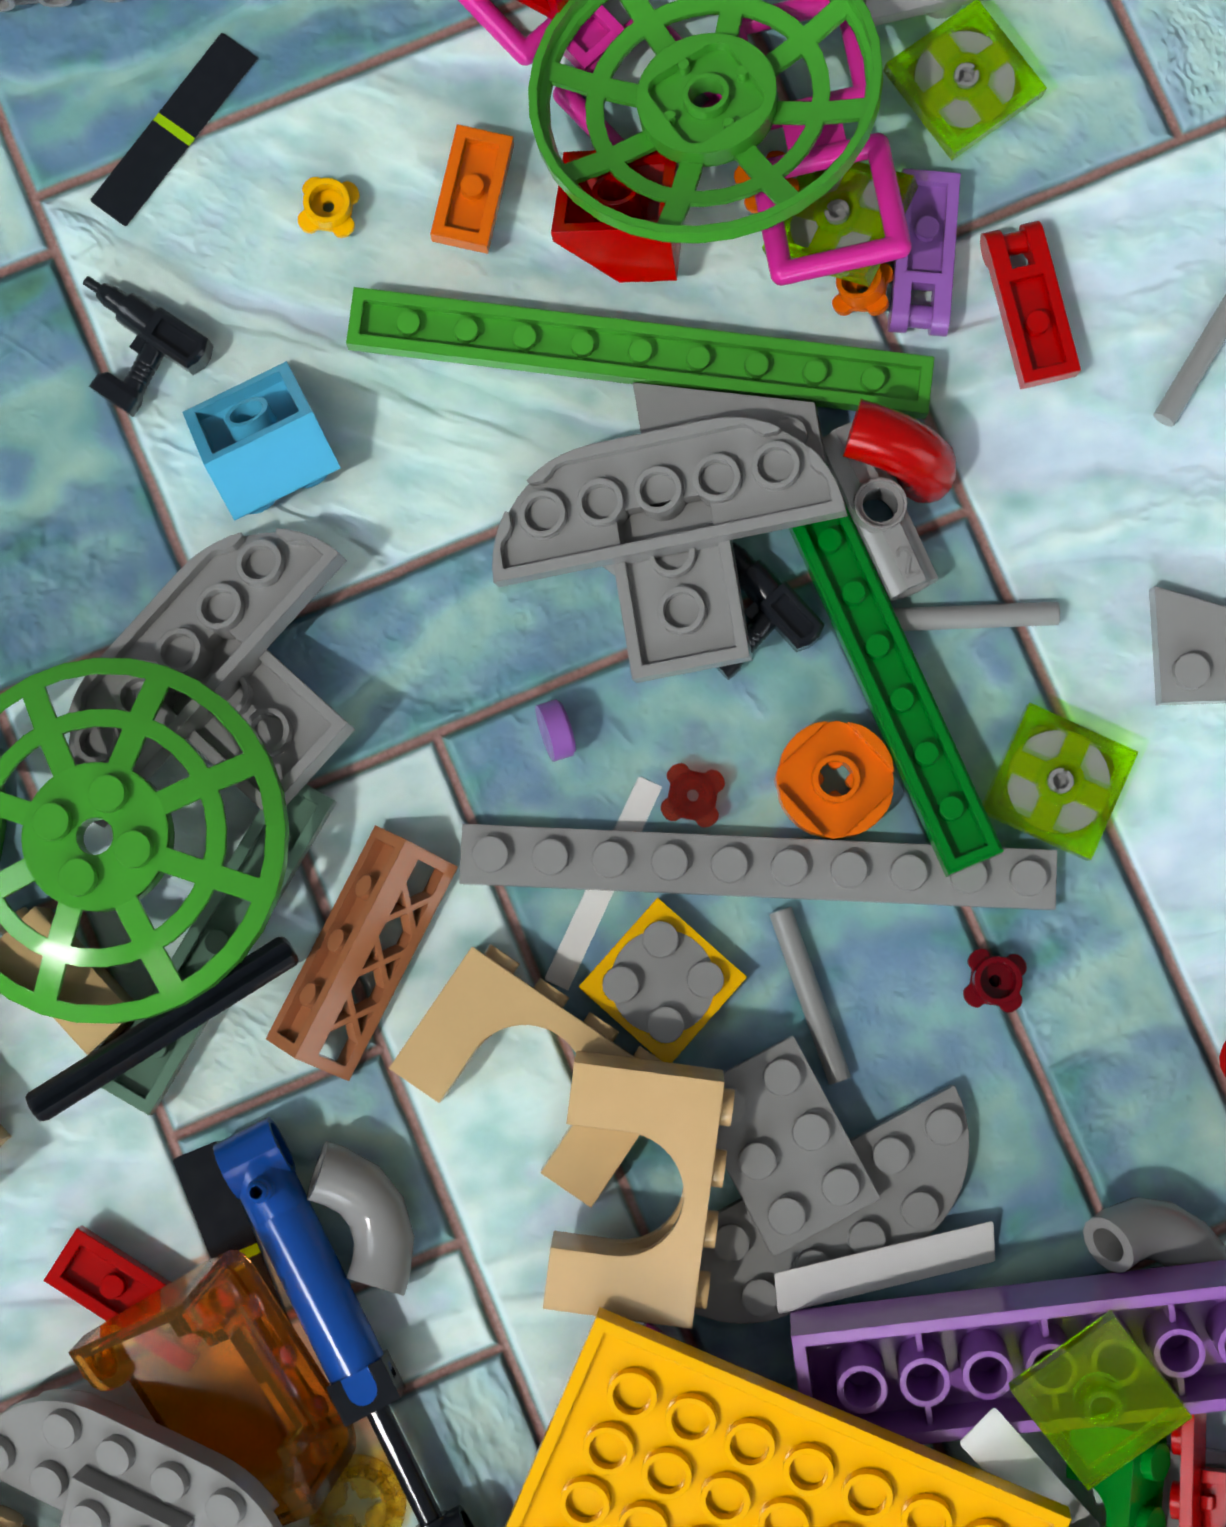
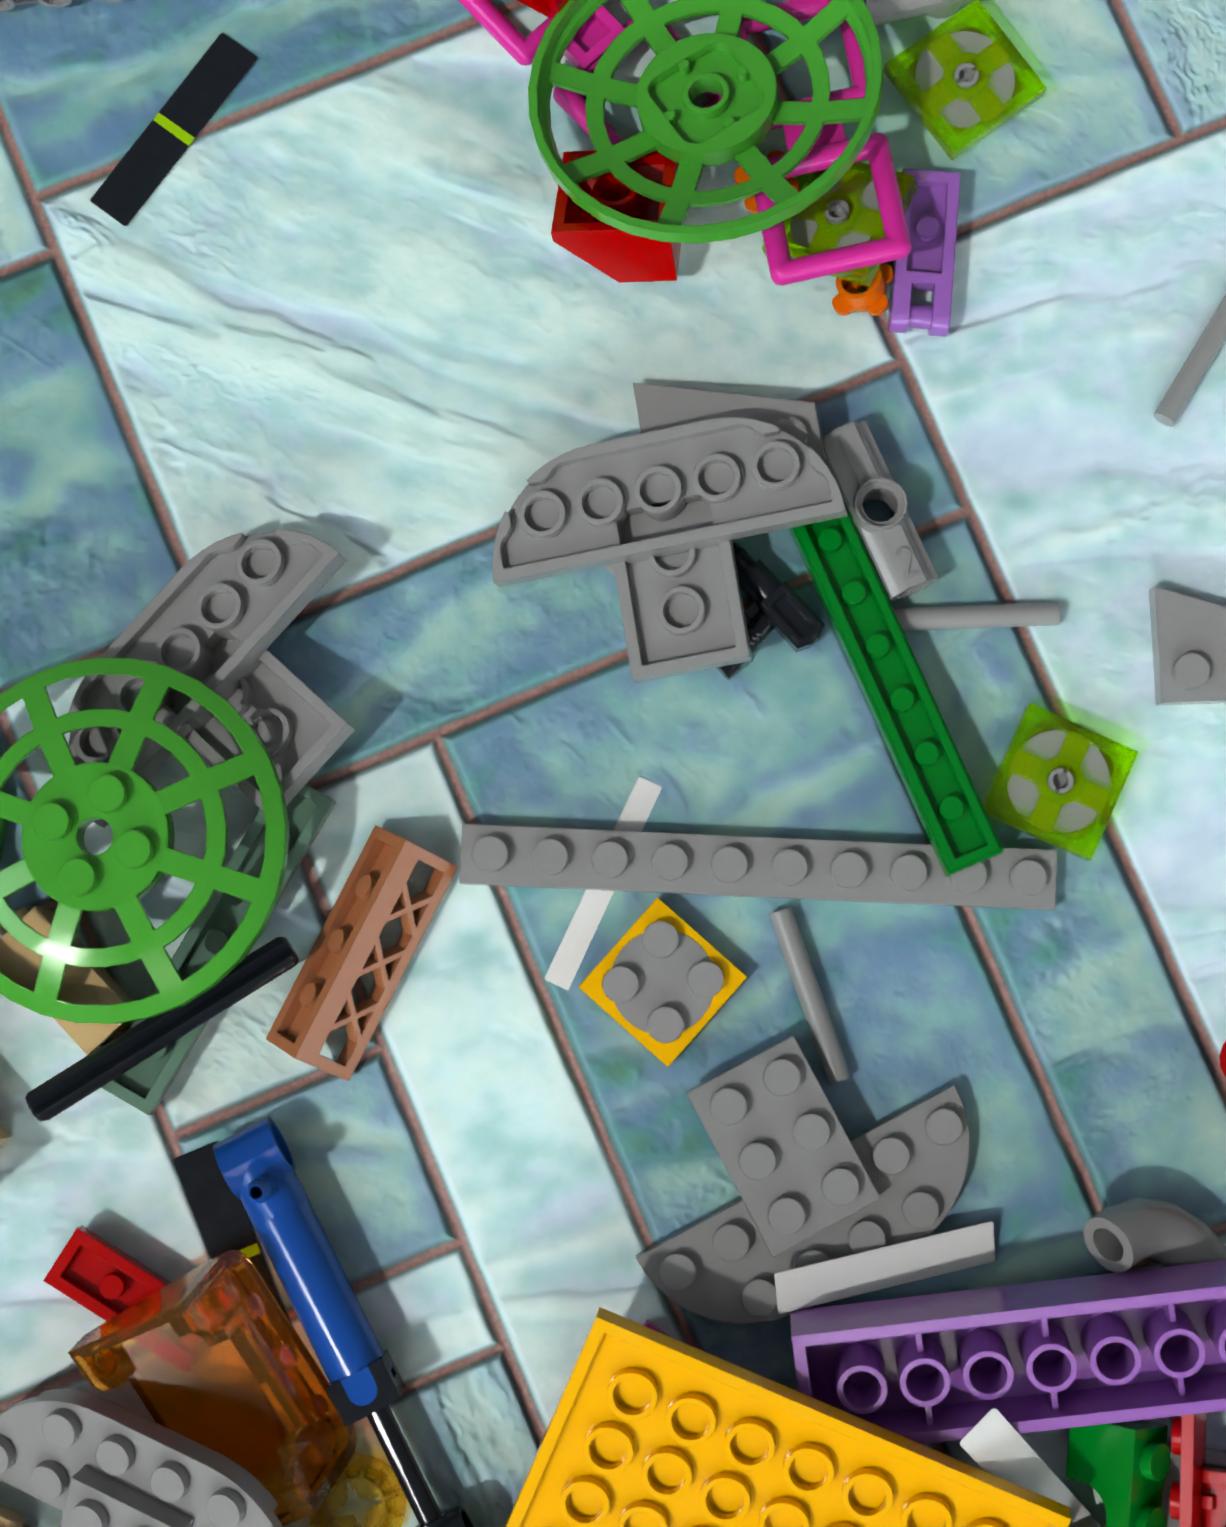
(157, 336): black piece -> none
(260, 441): medium azure slope -> none
(327, 190): yellow plate -> none
(372, 1210): light grey cylinder -> none
(472, 189): orange plate -> none
(487, 998): tan arch -> none
(555, 730): medium lavender tile -> none
(636, 352): bright green plate -> none
(658, 1273): tan arch -> none
(707, 787): clear red plate -> none
(835, 745): orange plate -> none
(903, 448): red cylinder -> none
(1009, 971): dark red plate -> none
(1030, 306): red plate -> none
(1099, 1400): clear neon green plate -> none

